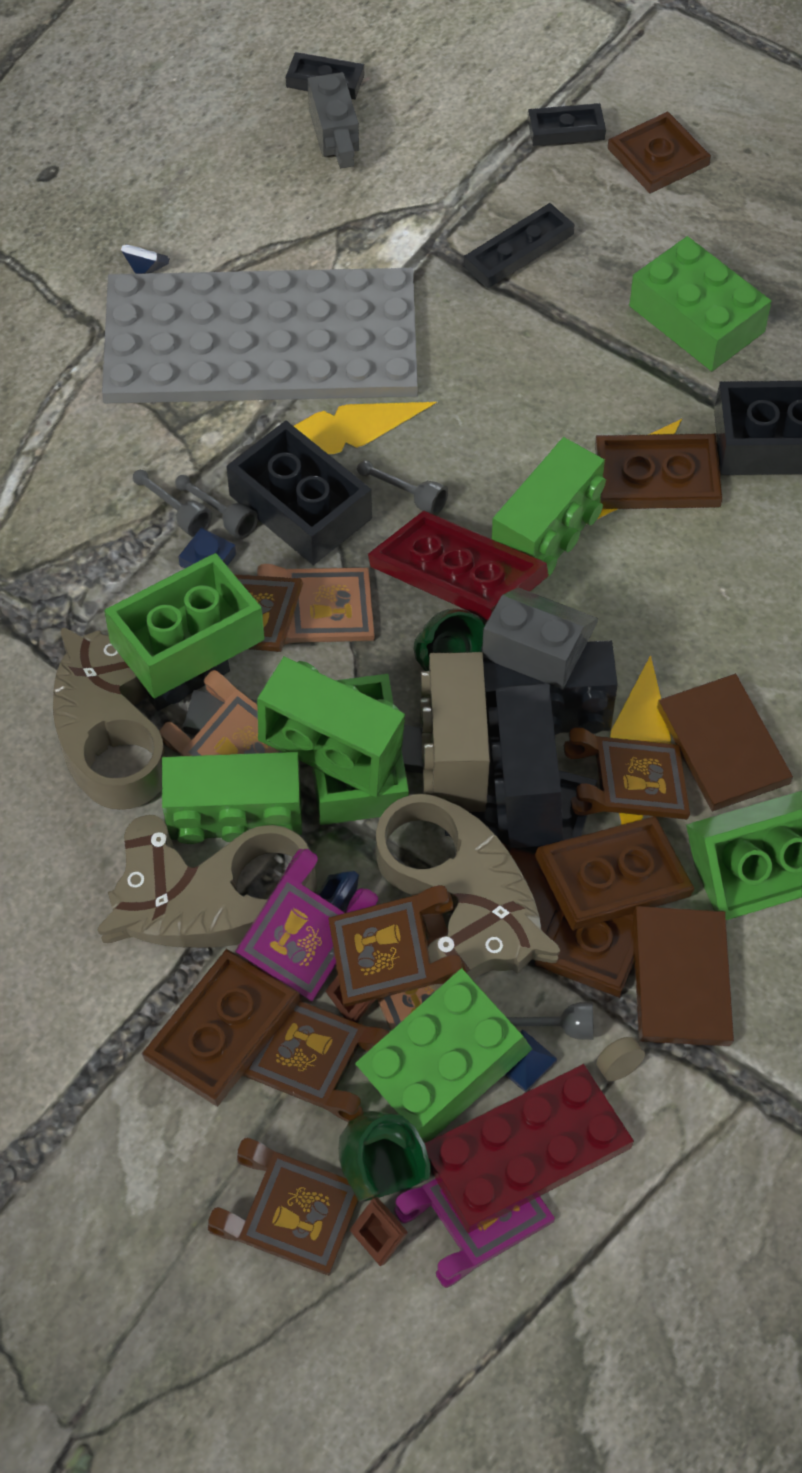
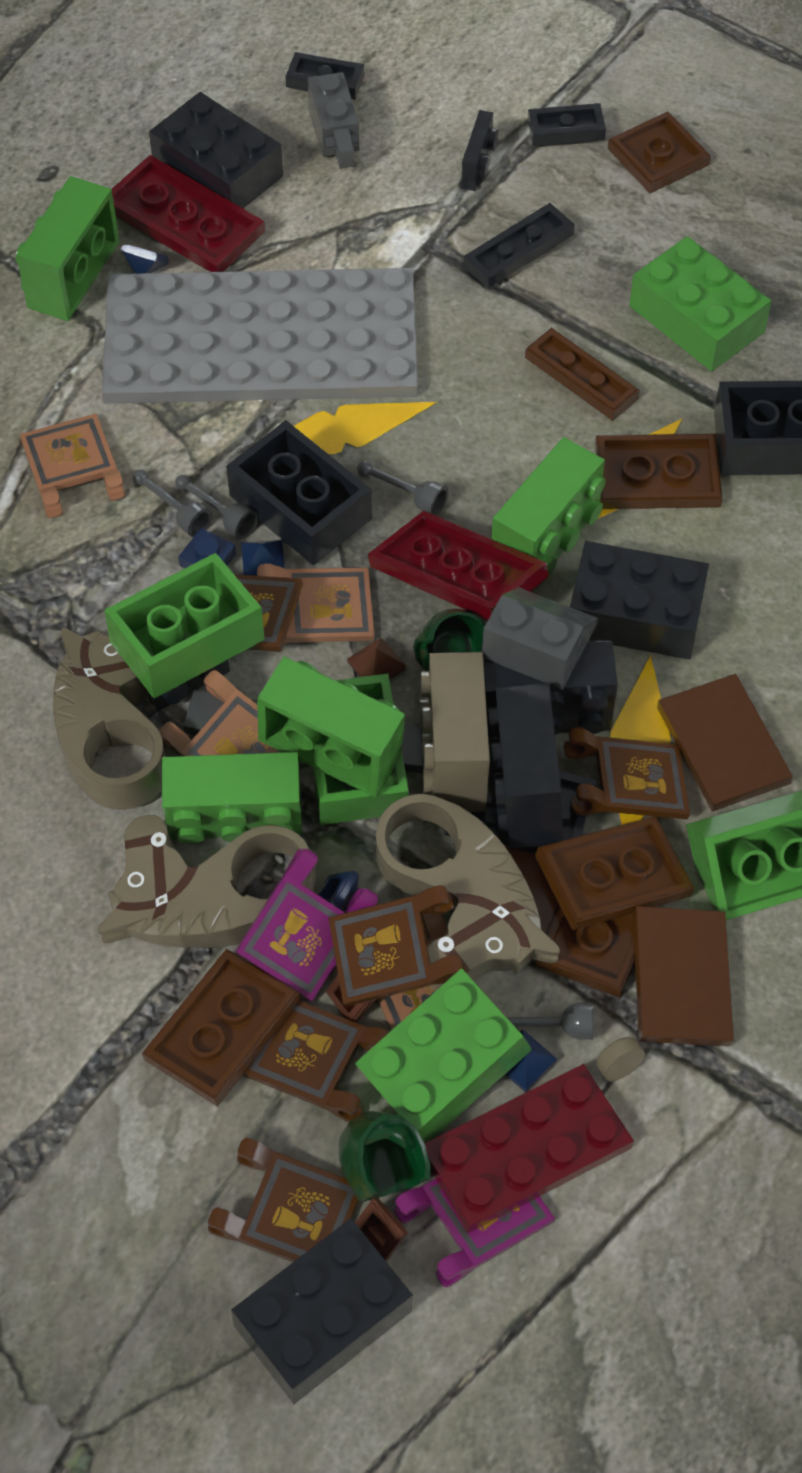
(68, 248): none -> bright green brick
(68, 457): none -> nougat flag
(185, 215): none -> dark red plate
(218, 150): none -> black brick
(261, 553): none -> dark blue slope
(322, 1310): none -> black brick
(376, 660): none -> copper slope
(476, 157): none -> black plate
(582, 374): none -> reddish brown tile
(640, 598): none -> black brick

